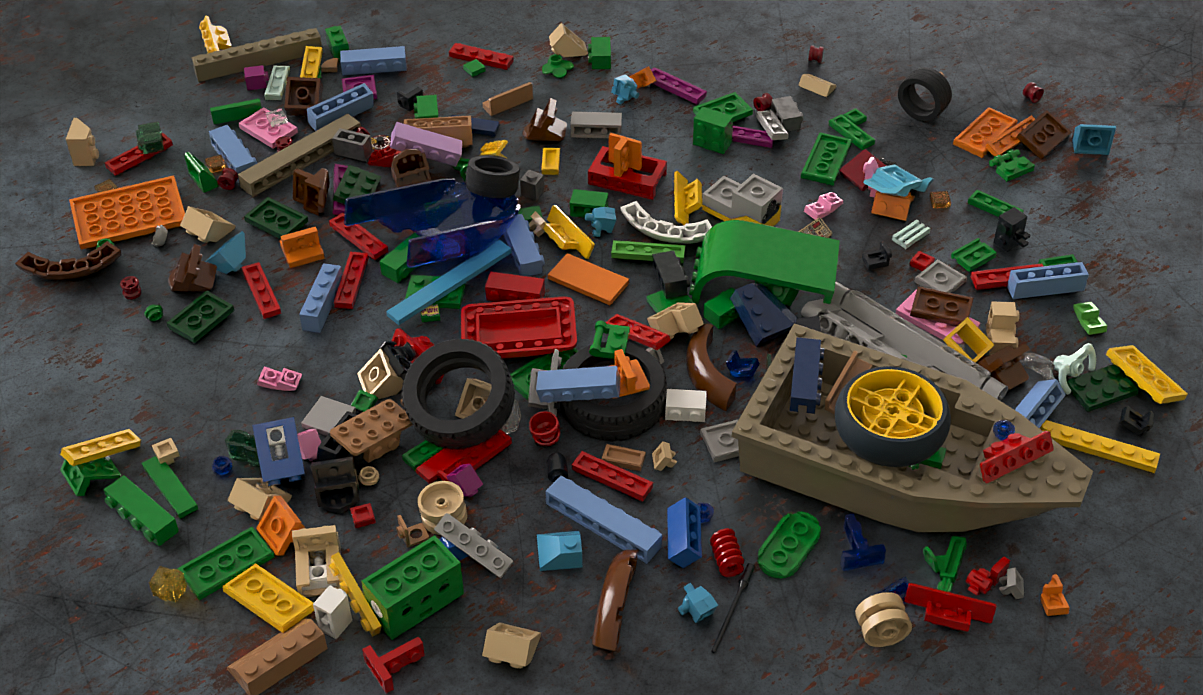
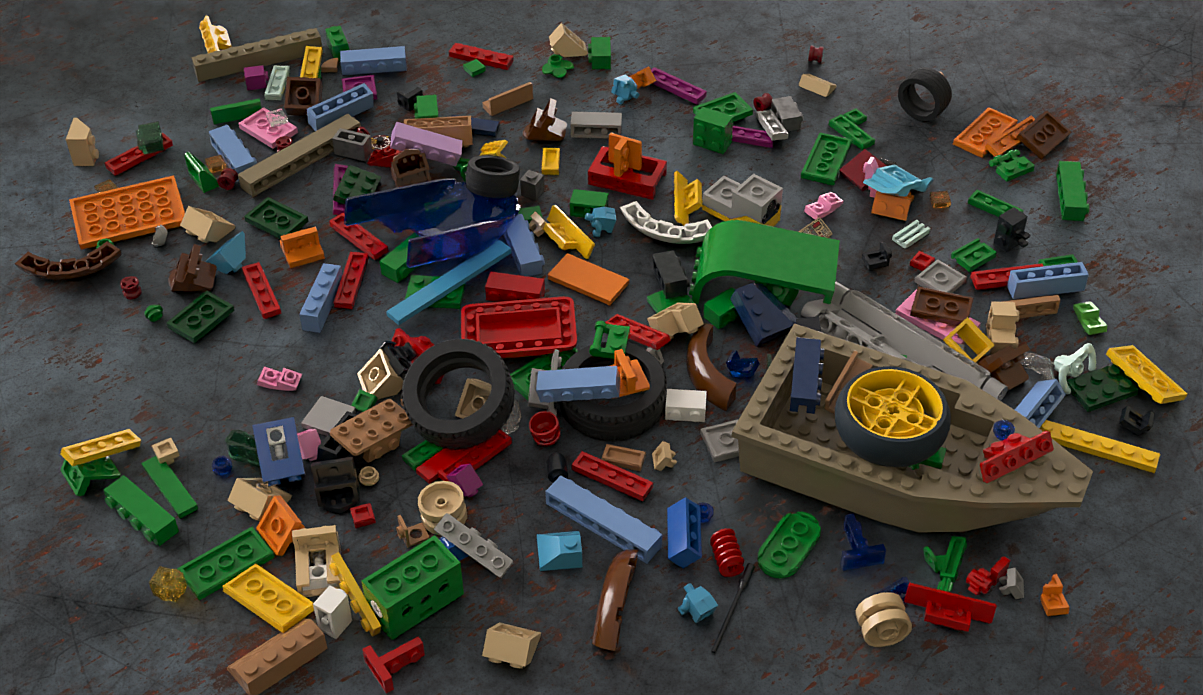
(311, 189): reddish brown piece -> none
(431, 313): tile -> none
(644, 251): bright green plate -> none
(1033, 92): dark red wheel -> none
(1037, 306): none -> medium nougat panel
(1072, 191): none -> green brick
(1093, 139): dark azure slope -> none

